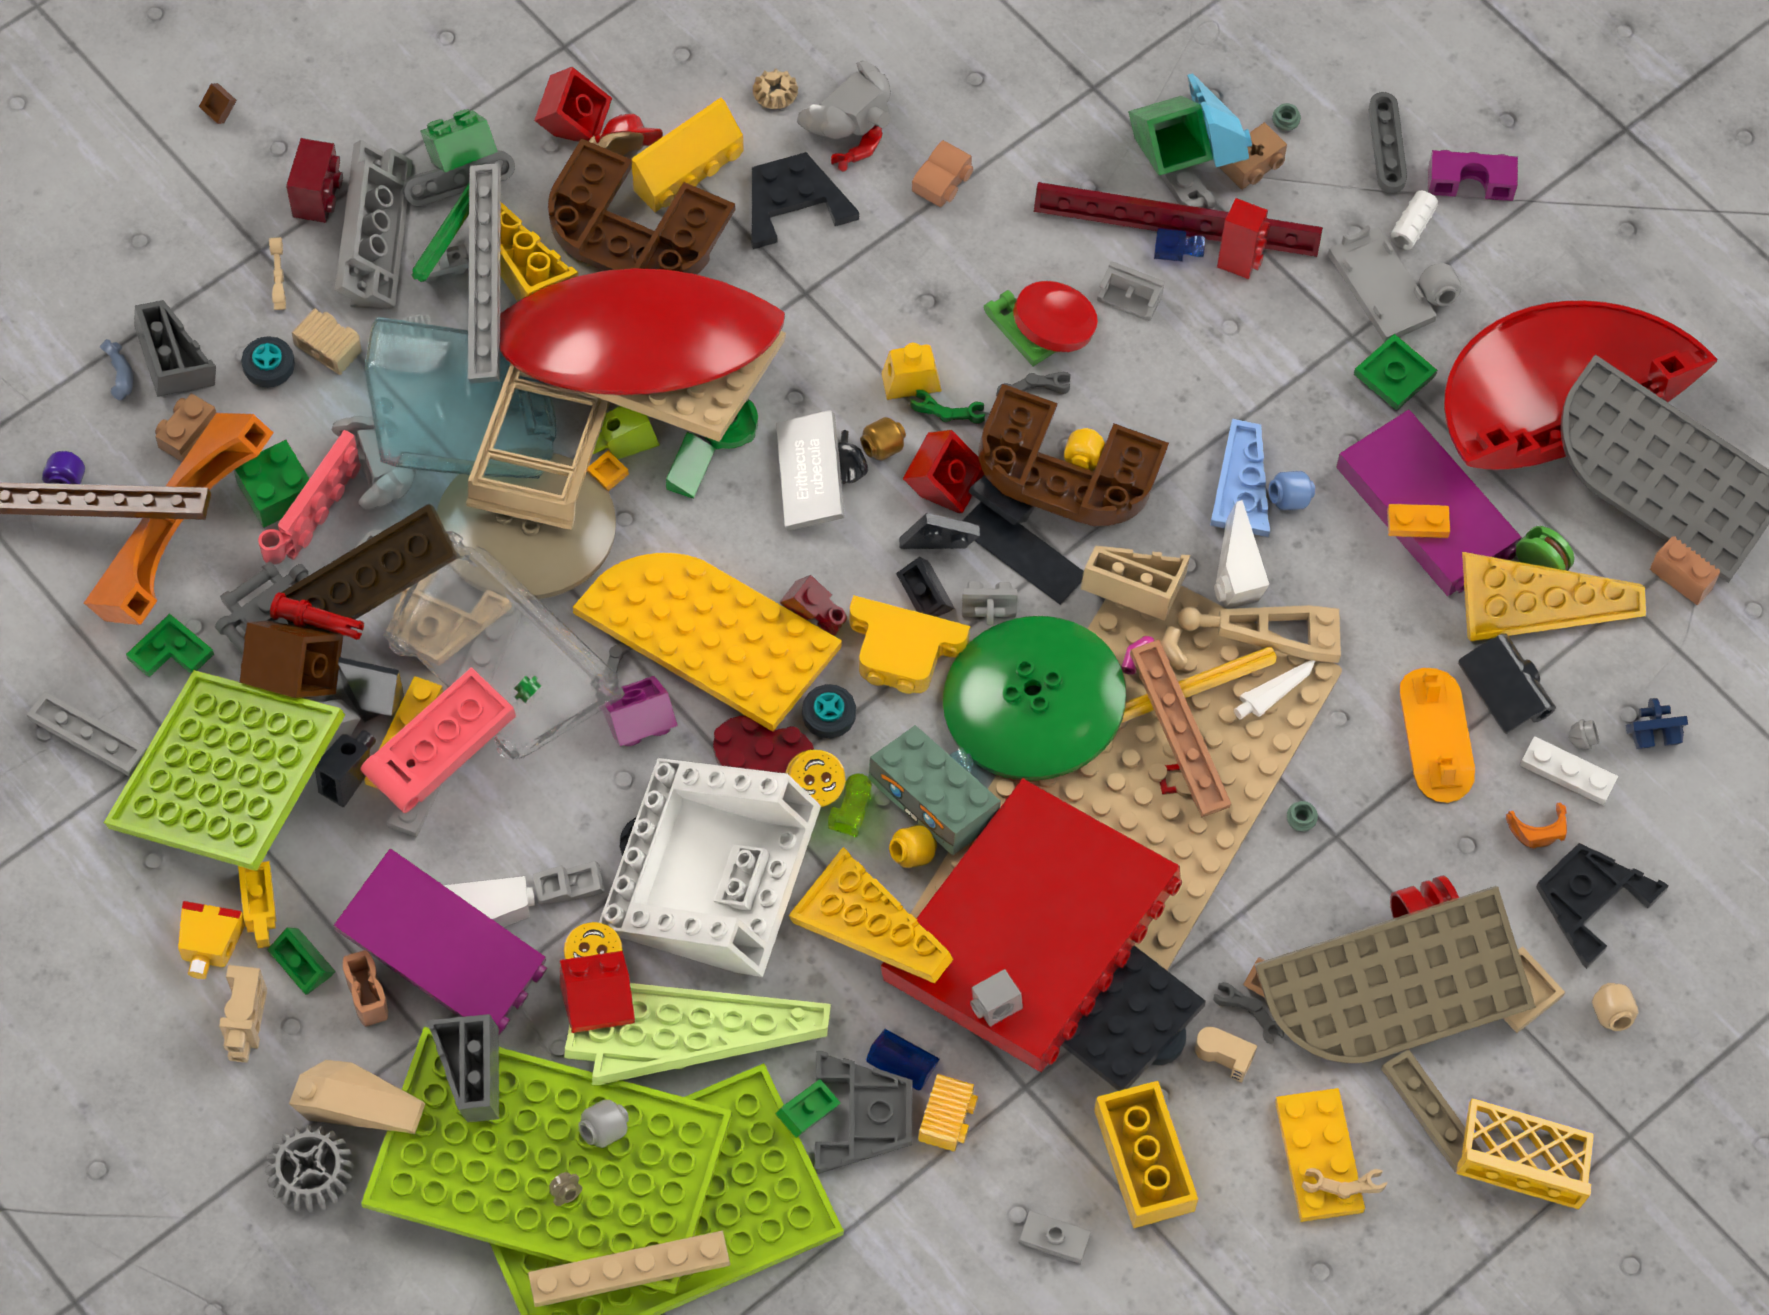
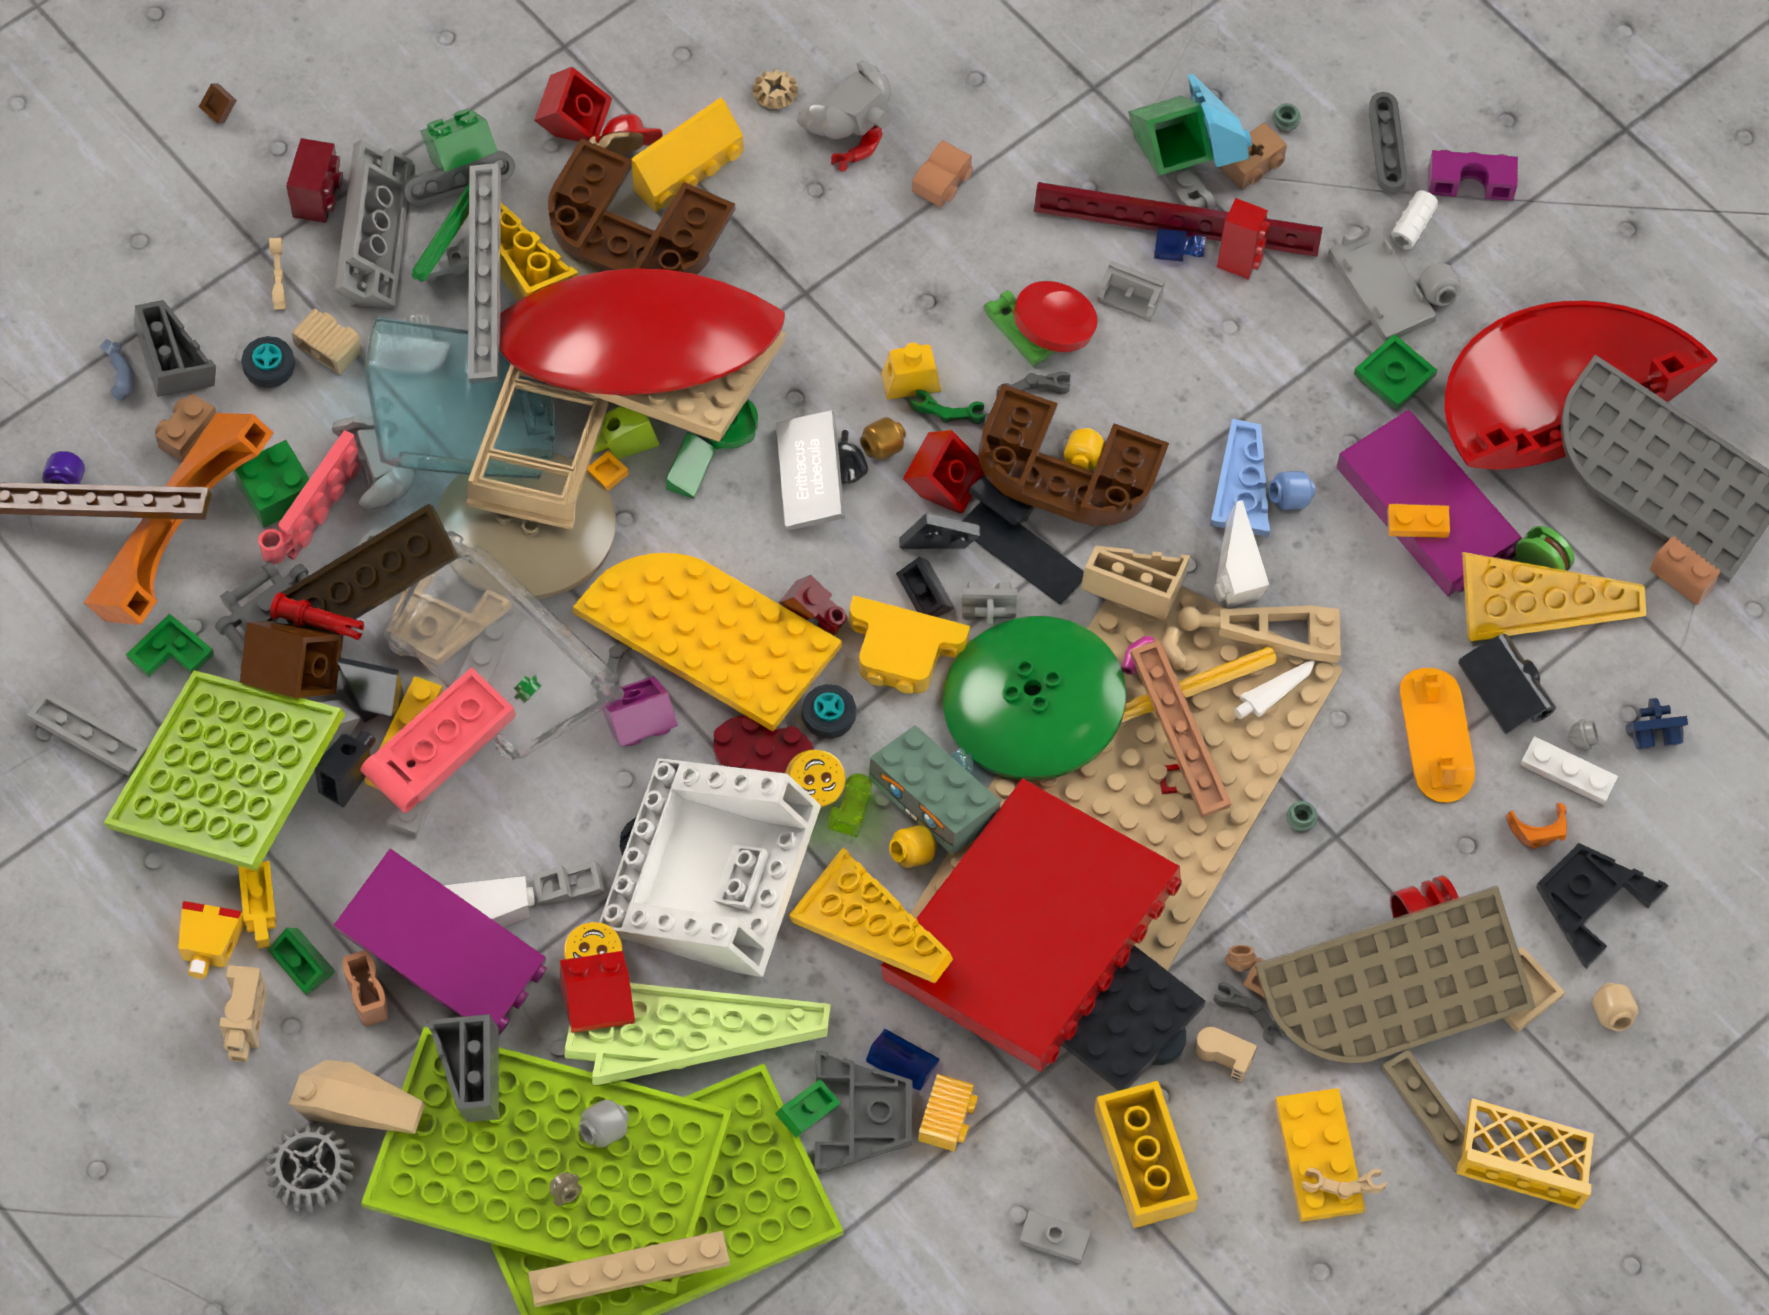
(792, 186): black wing -> none
(996, 998): light grey brick -> none
(1241, 957): none -> medium nougat plate

